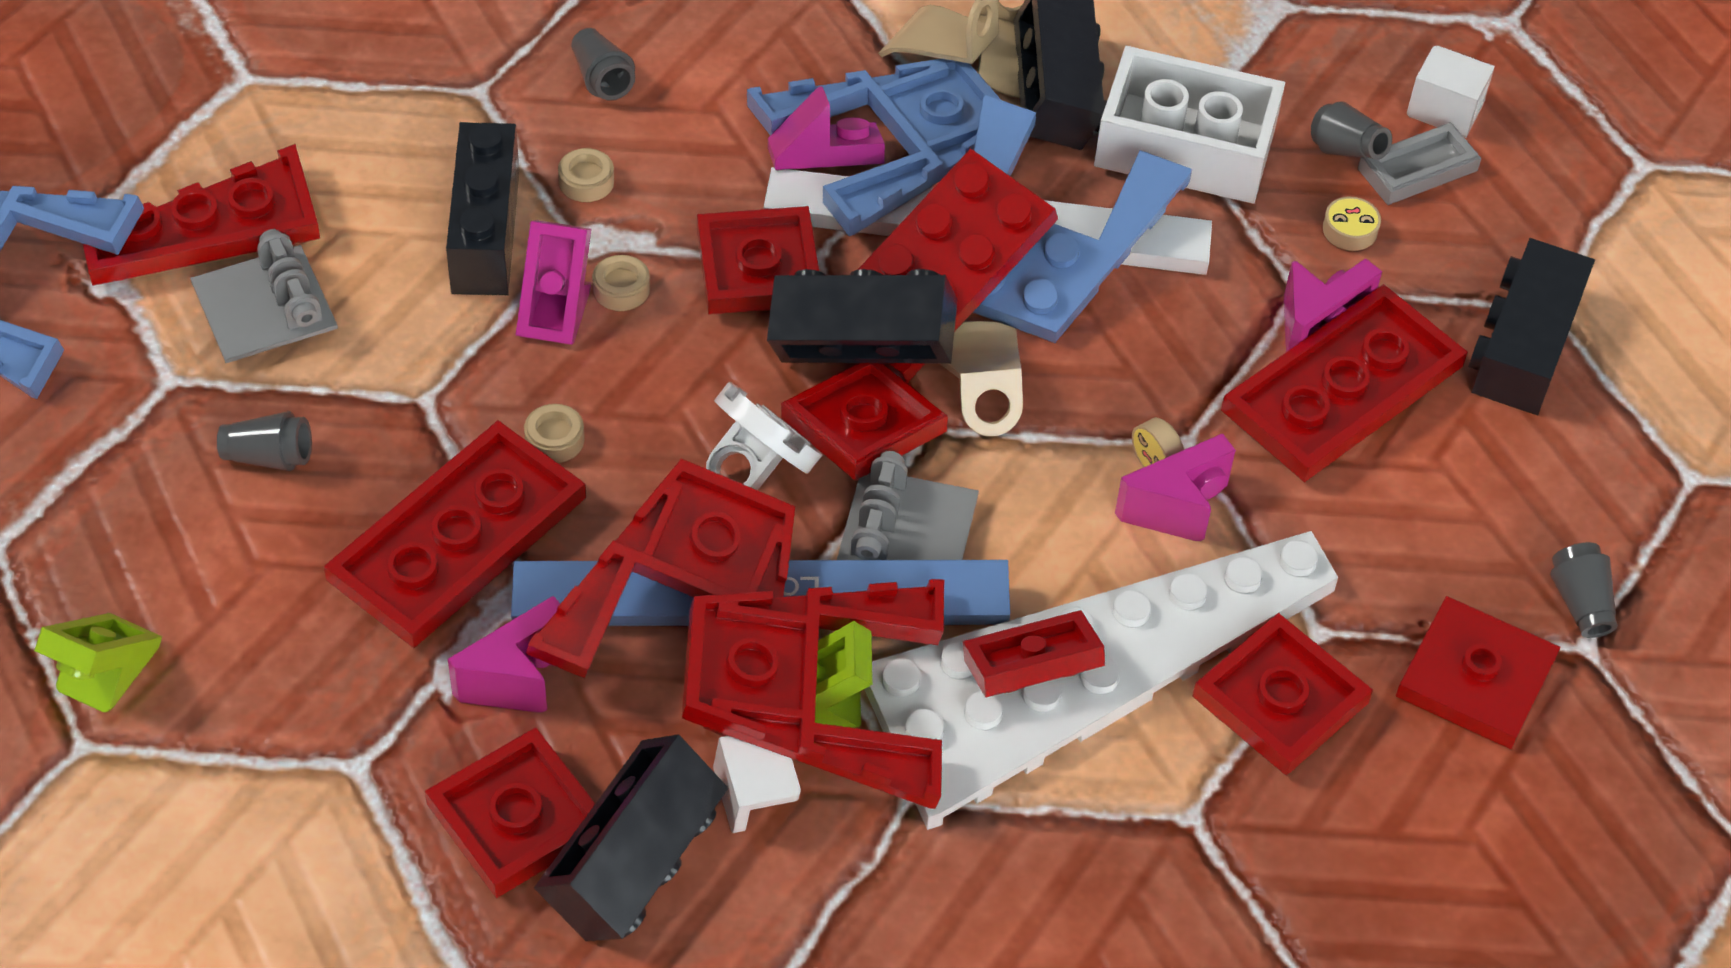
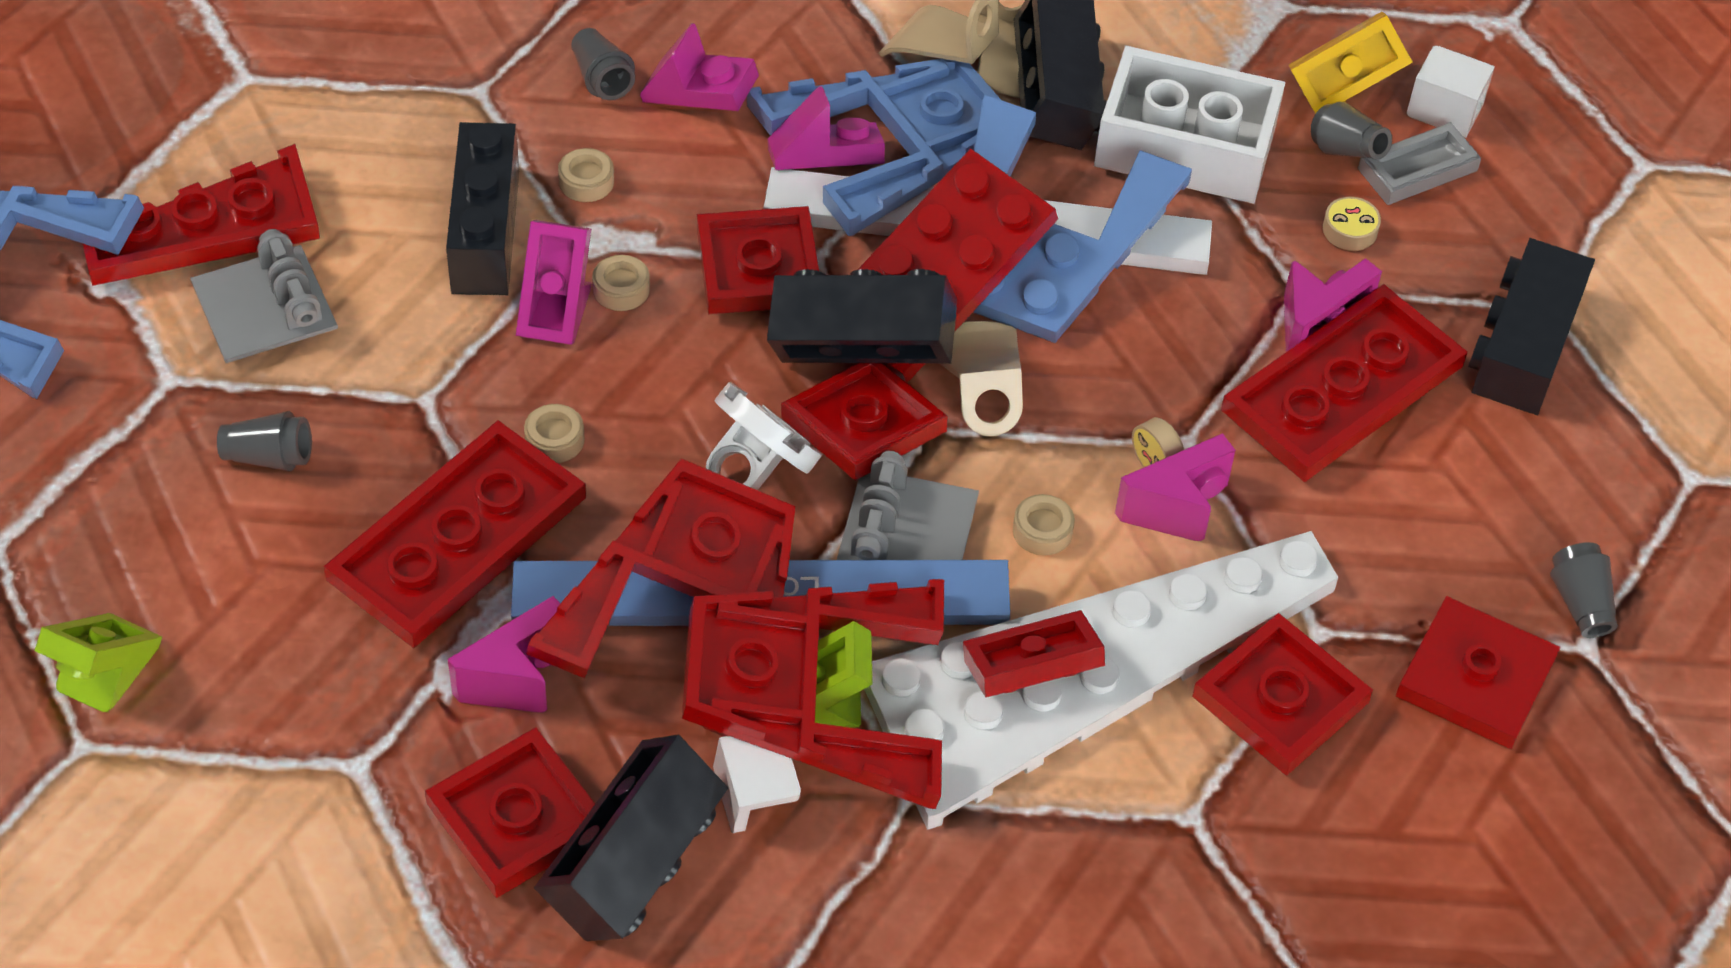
(699, 80): none -> dark pink slope
(1043, 524): none -> tan tile
(1350, 62): none -> yellow panel

